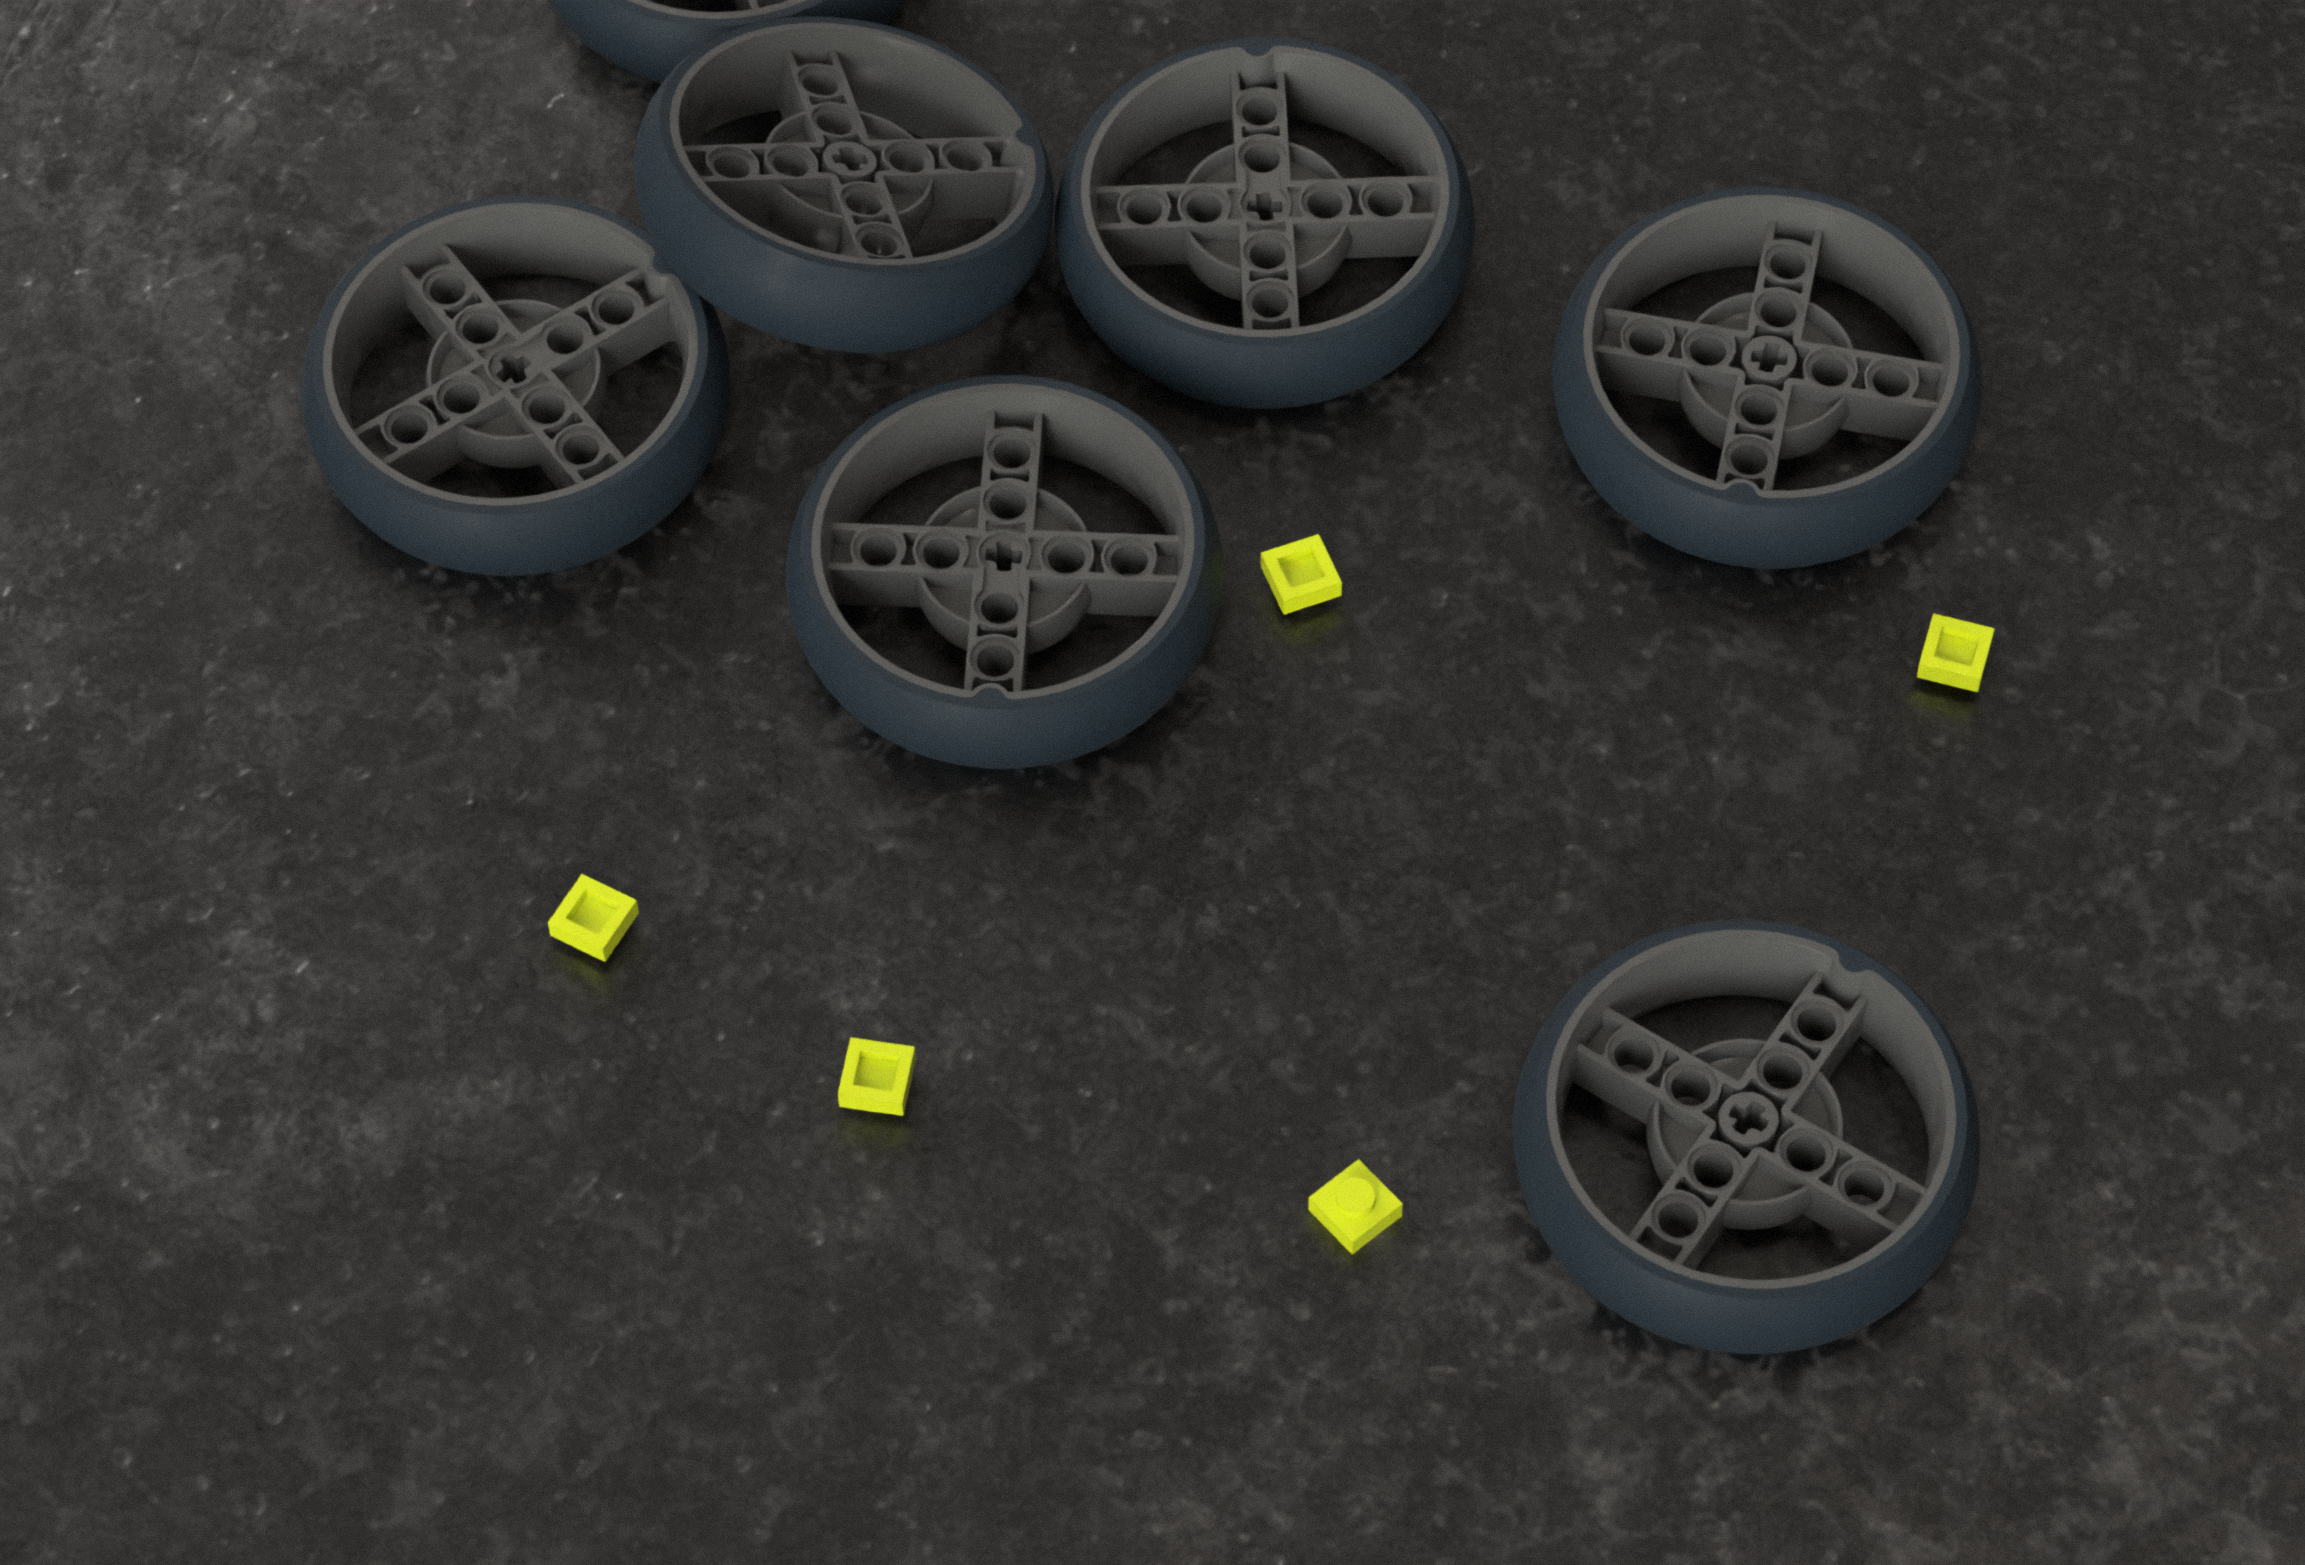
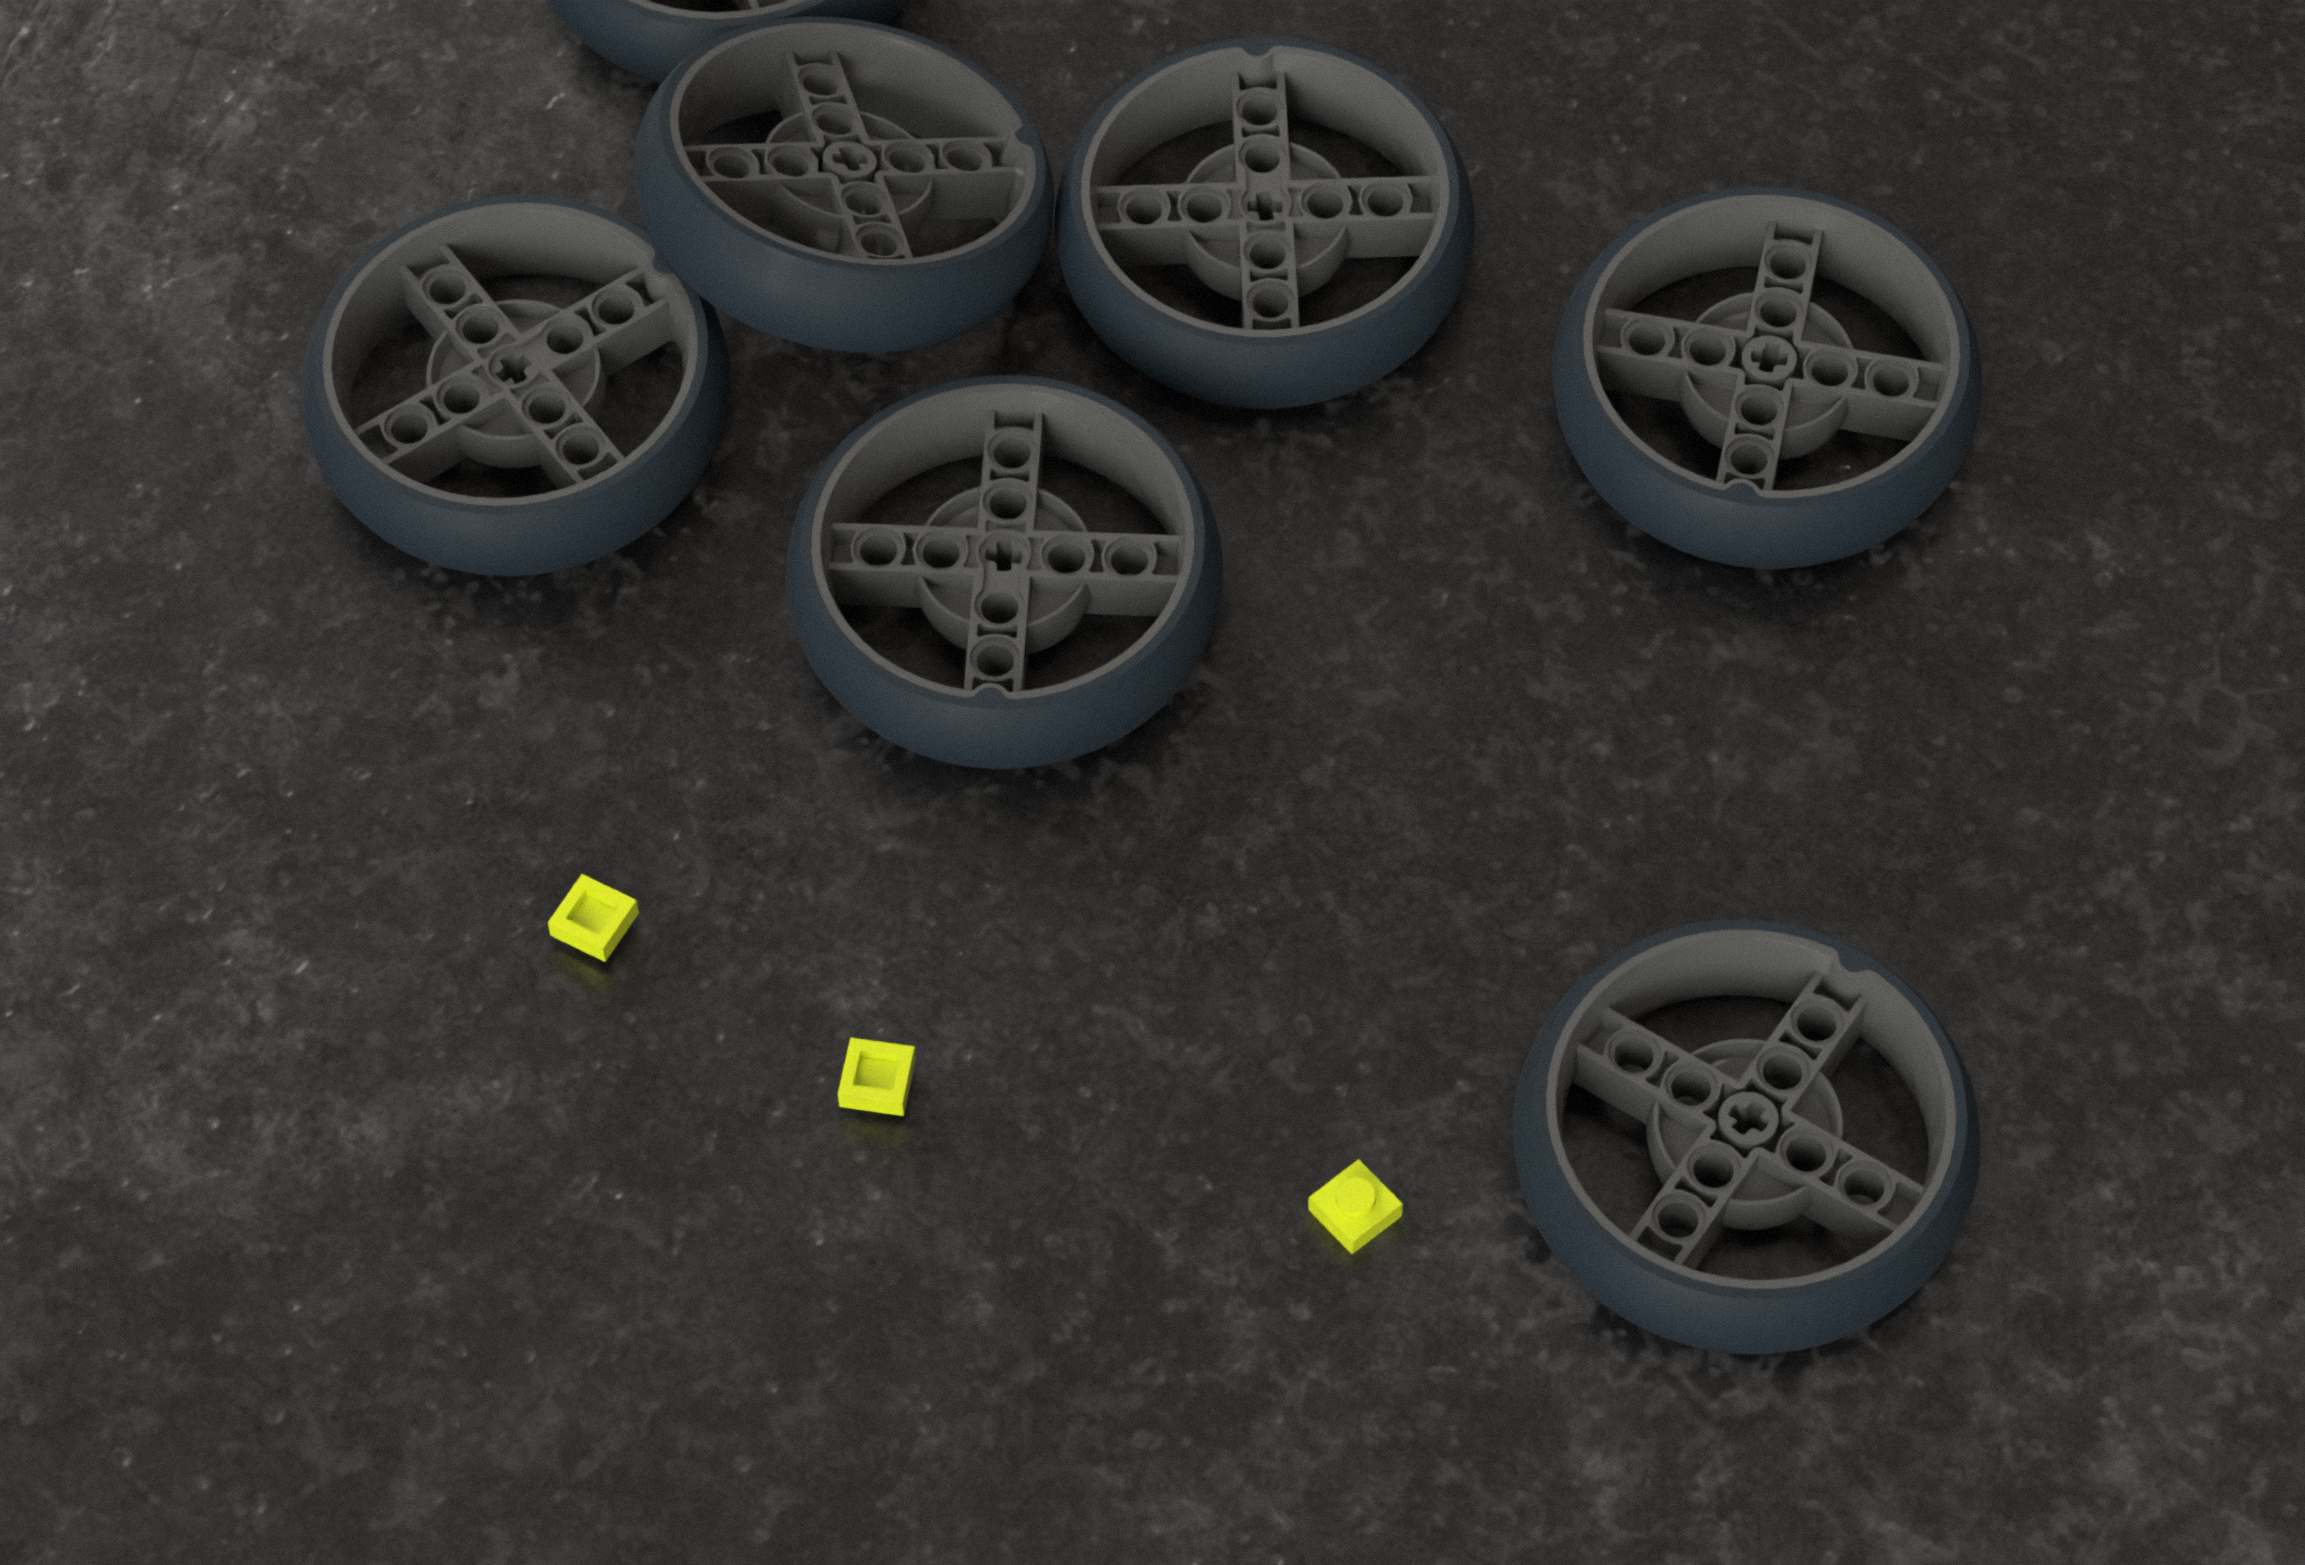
(1301, 574): neon yellow plate -> none
(1955, 652): neon yellow plate -> none

